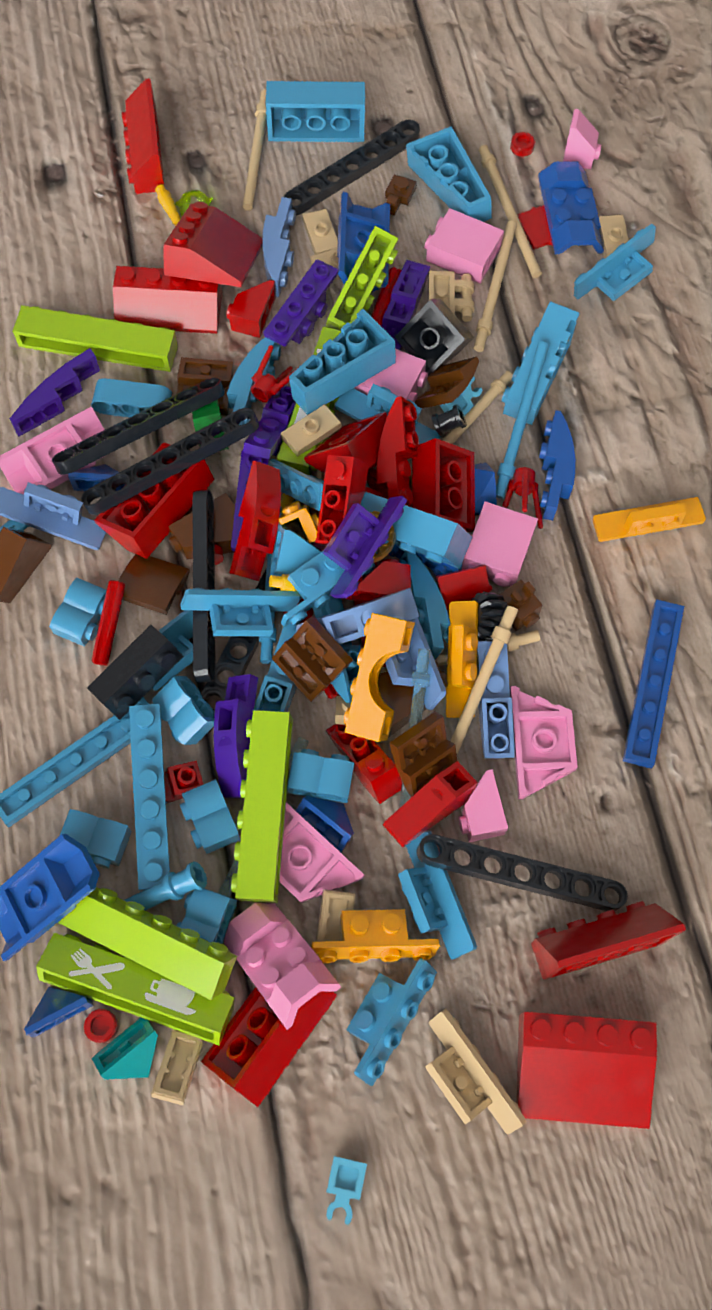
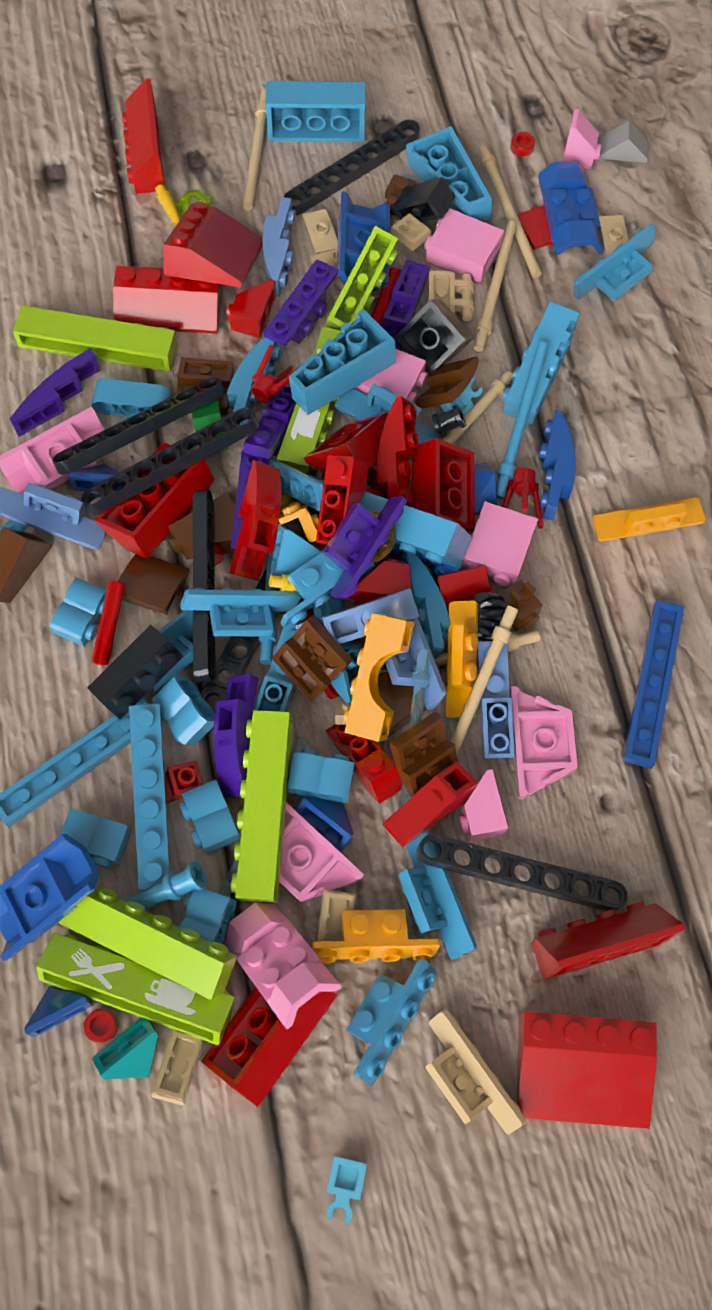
(311, 430): tan plate -> none
(410, 232): none -> tan bracket
(425, 200): none -> black brick
(624, 144): none -> light grey slope

